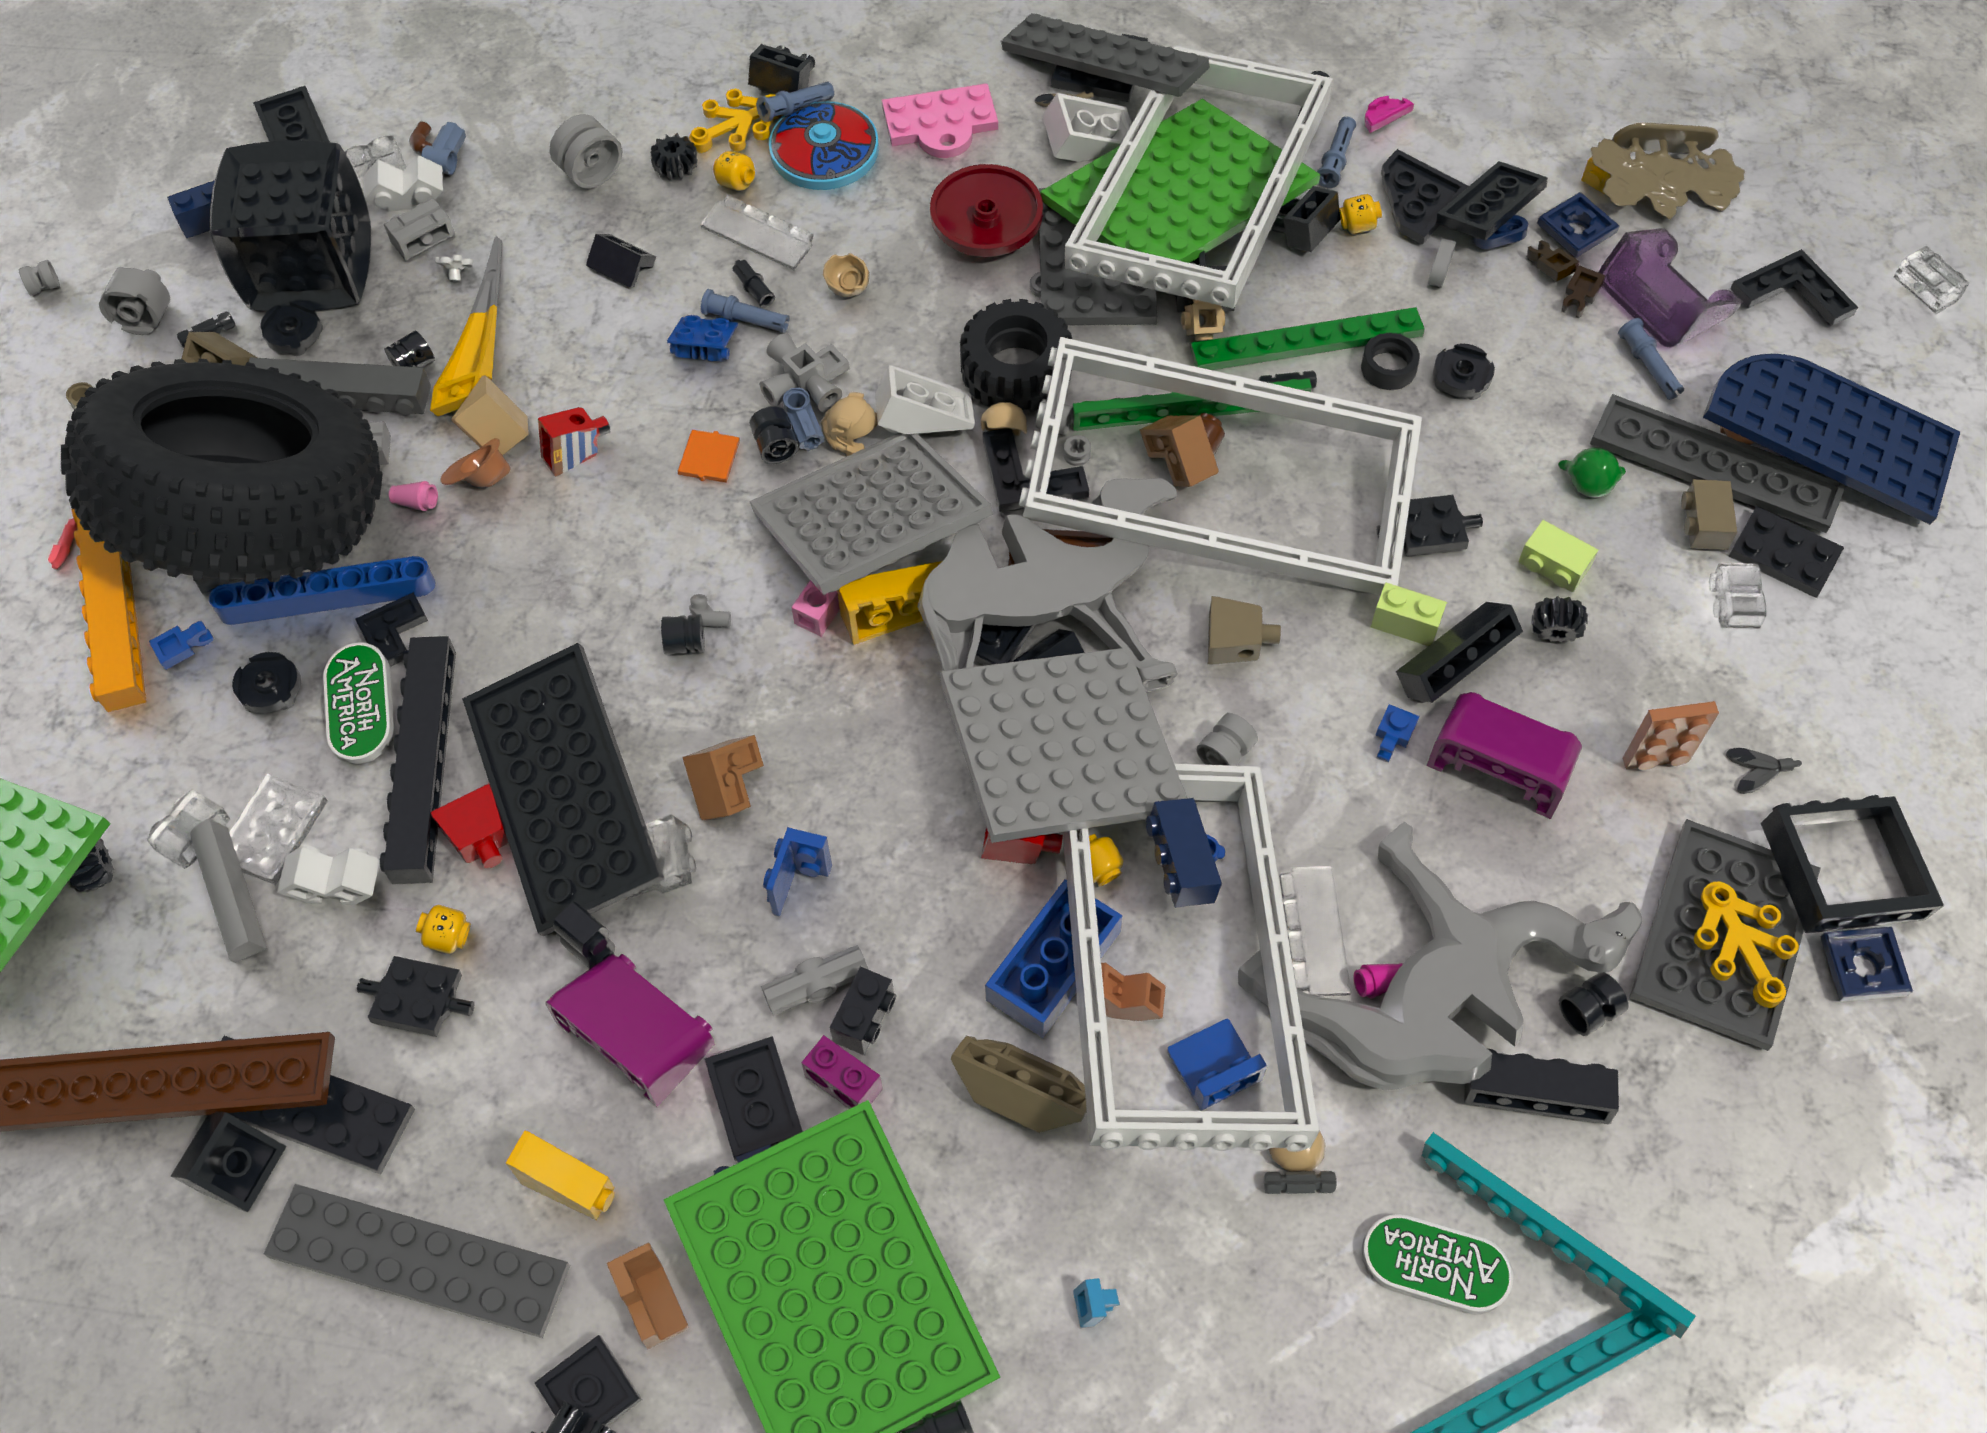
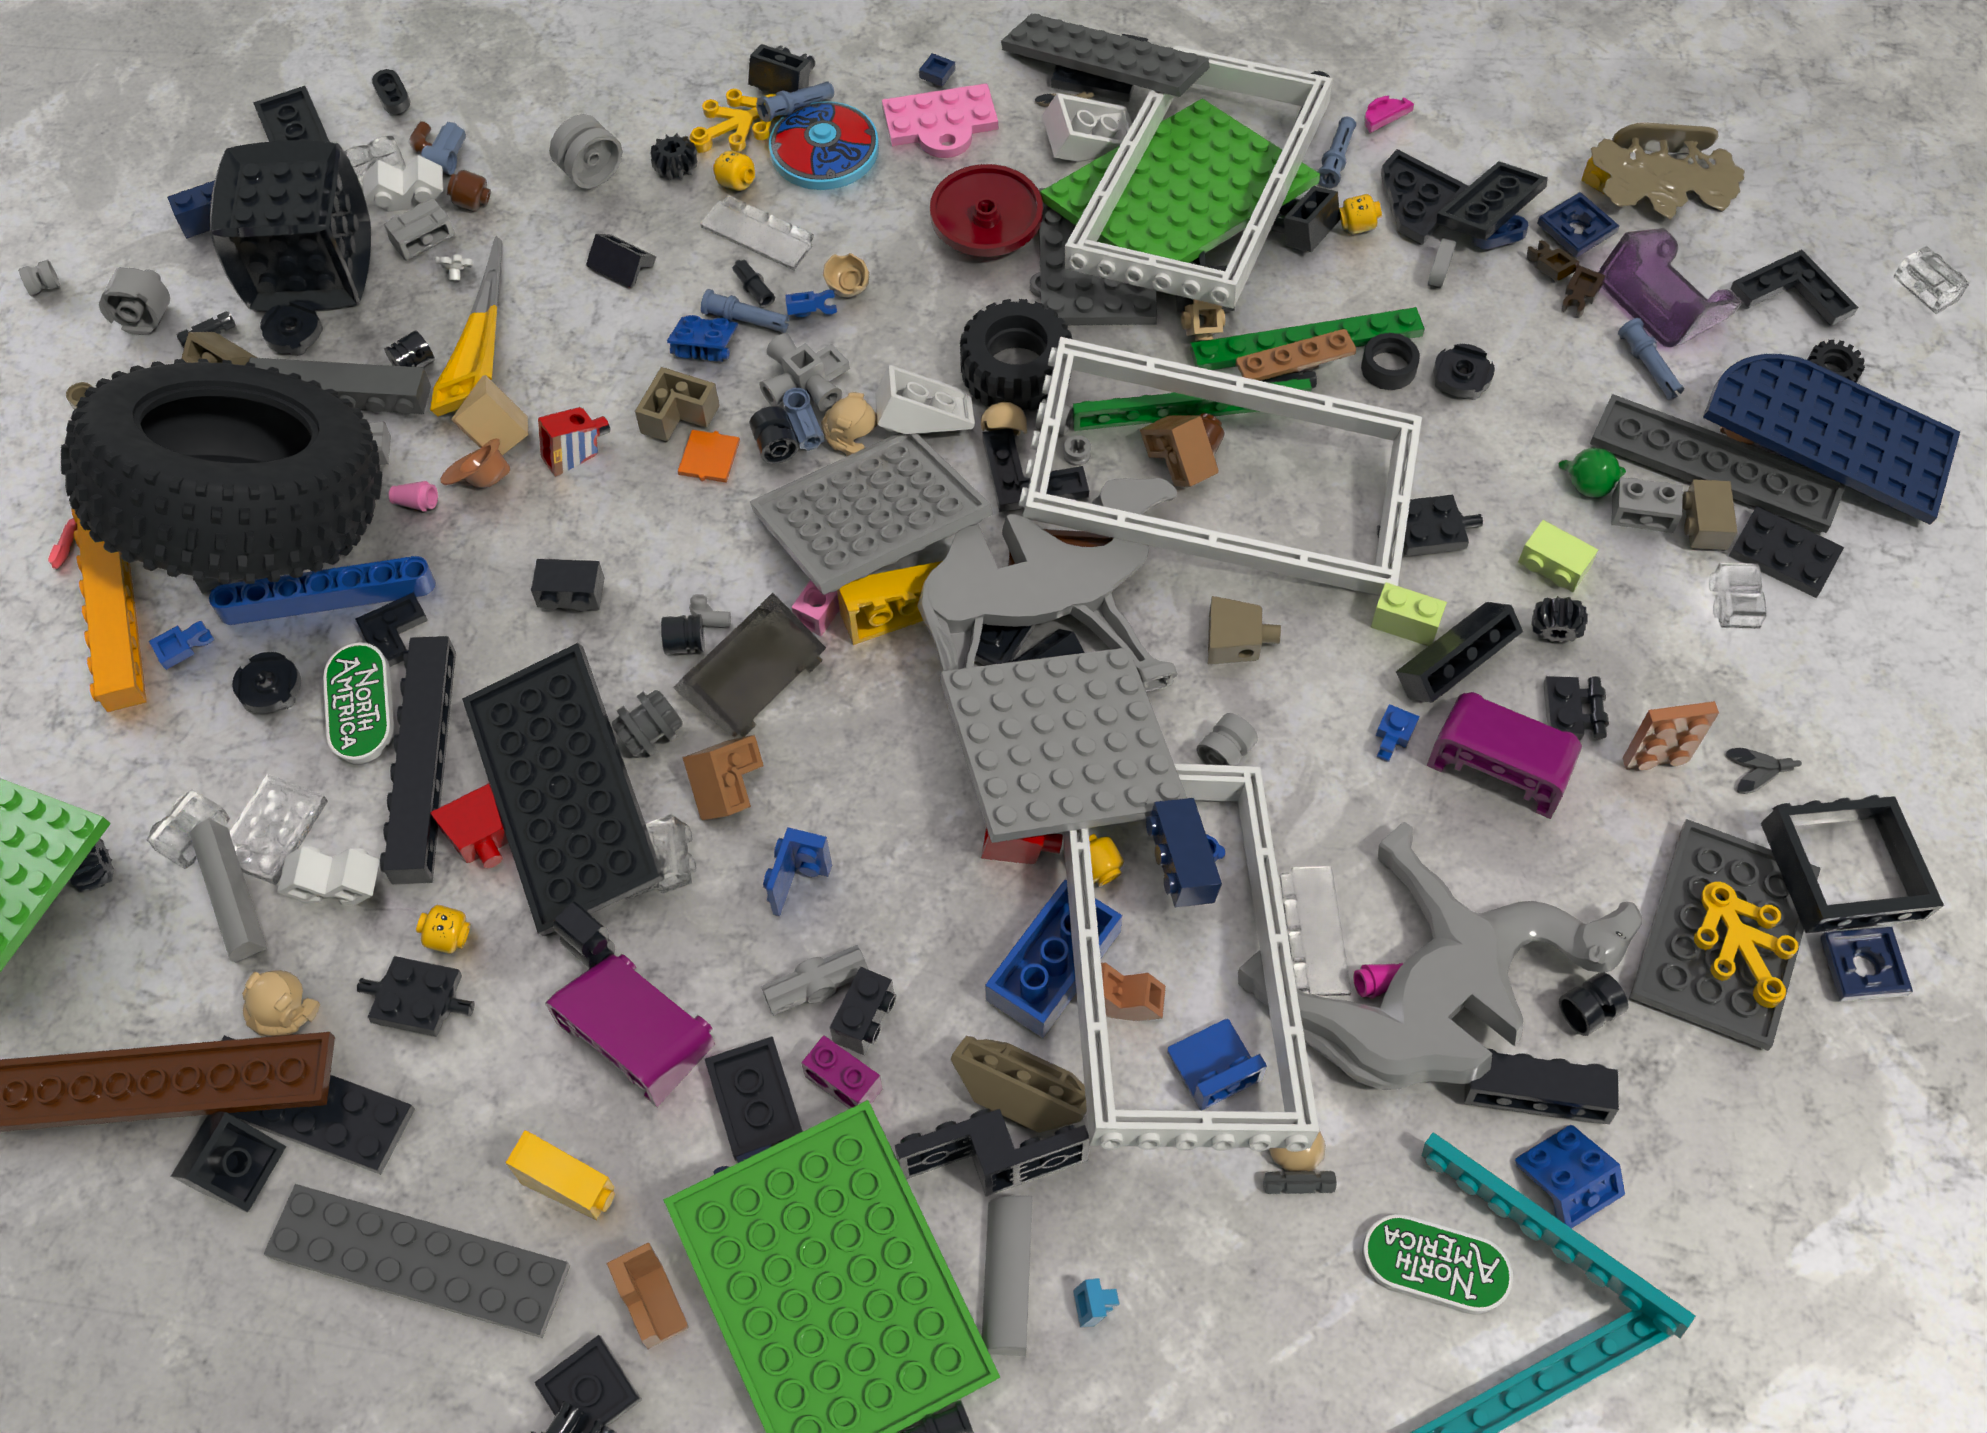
(274, 1004): none -> tan helmet
(391, 91): none -> black plate
(468, 190): none -> reddish brown head
(567, 584): none -> black brick
(647, 723): none -> dark grey piece
(675, 398): none -> dark tan brick
(751, 667): none -> clear smoke windscreen
(806, 302): none -> blue plate
(937, 69): none -> dark blue plate
(992, 1151): none -> black bracket
(1007, 1275): none -> light grey brick
(1296, 356): none -> medium nougat bracket
(1564, 705): none -> black plate
(1574, 1174): none -> blue bracket
(1647, 505): none -> light grey brick
(1840, 356): none -> black tyre

